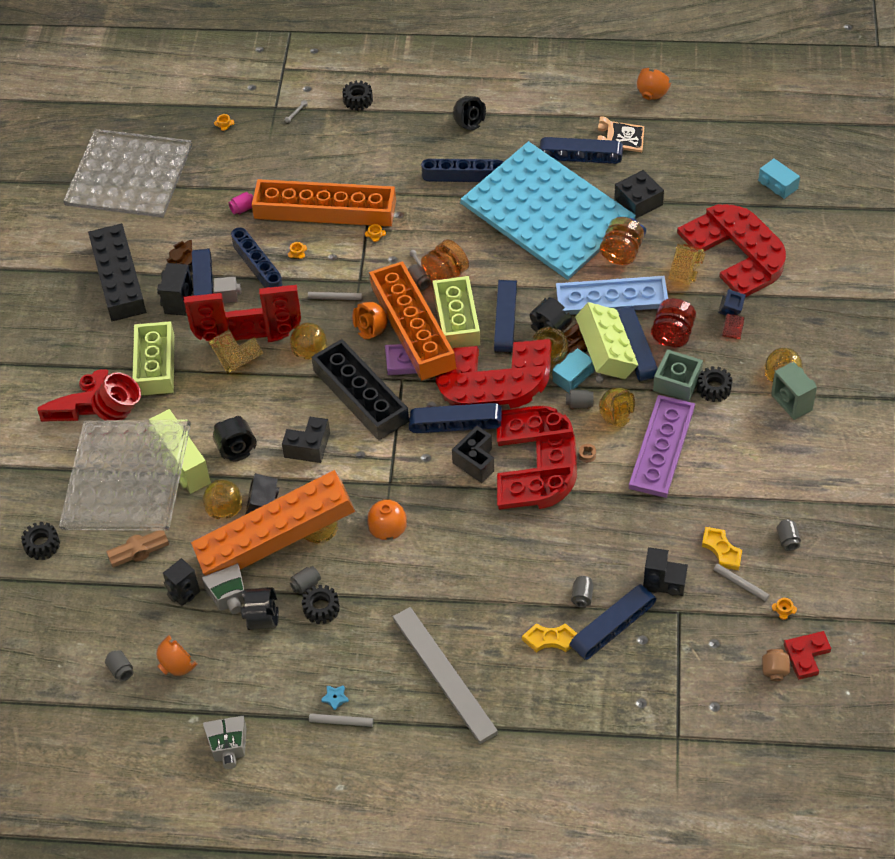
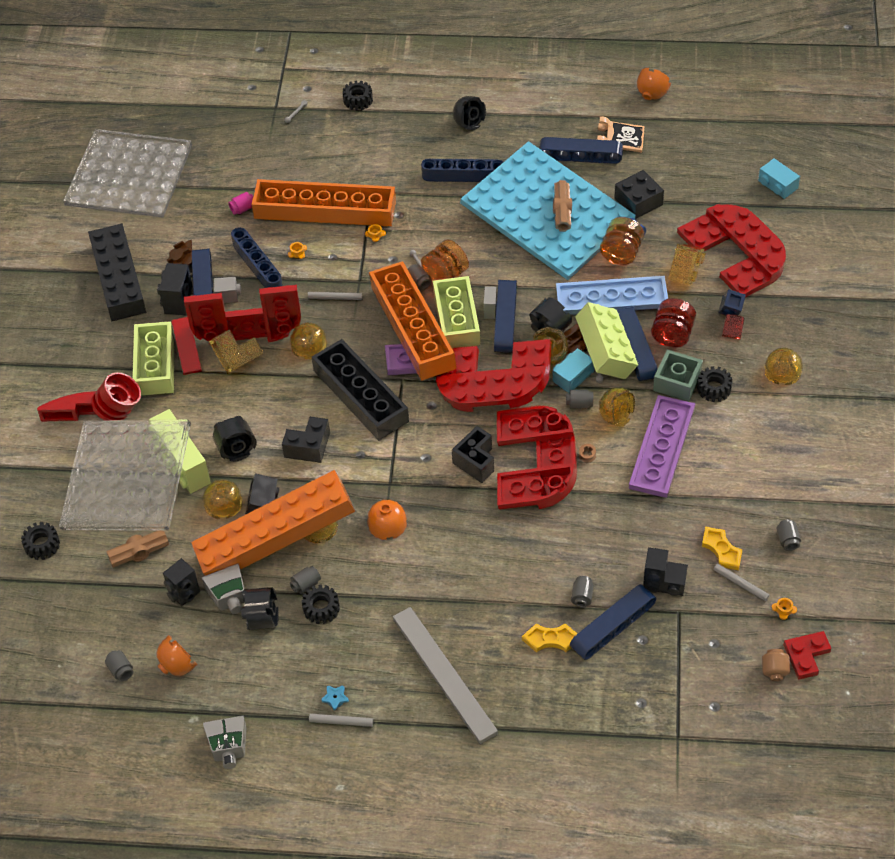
(93, 381): red plate -> none
(186, 346): none -> red slope
(224, 122): light orange plate -> none
(369, 319): orange cylinder -> none
(455, 418): dark blue beam -> none
(490, 302): none -> light grey piece
(562, 206): none -> medium nougat piece
(794, 390): sand green brick -> none

